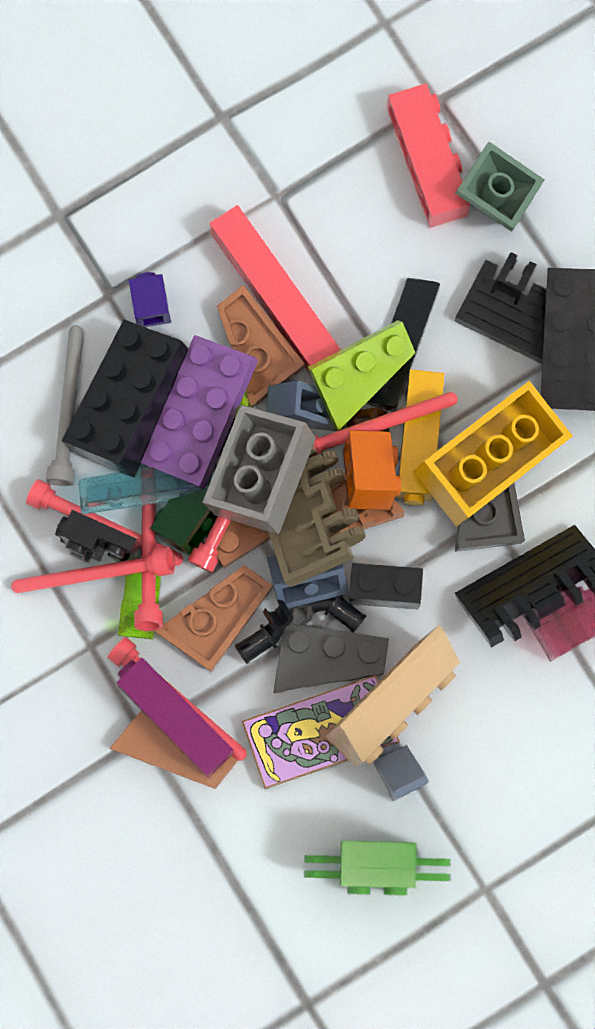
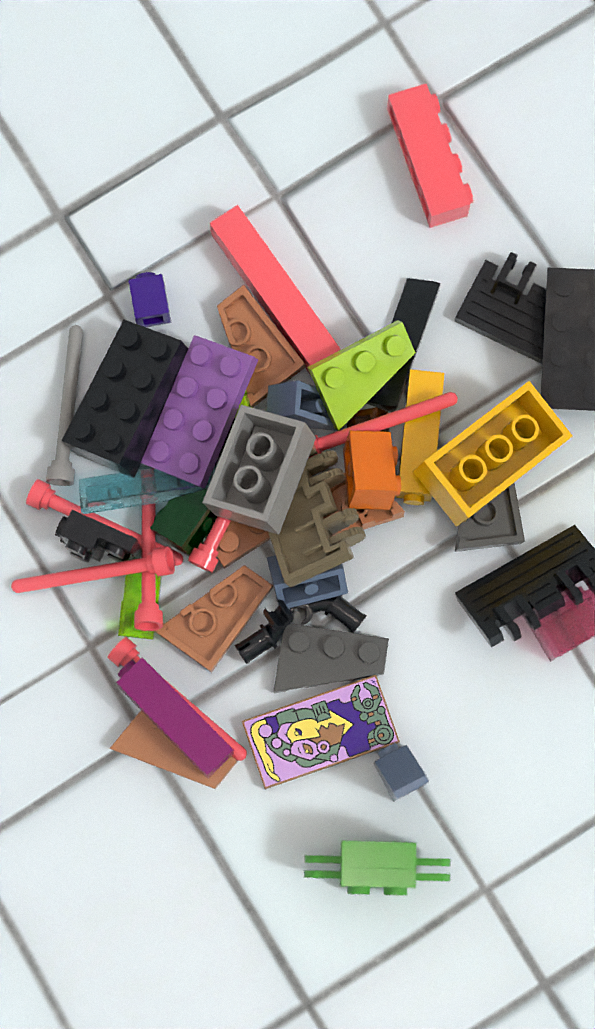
(385, 586): black brick -> none
(394, 698): tan slope -> none
(500, 186): sand green slope -> none

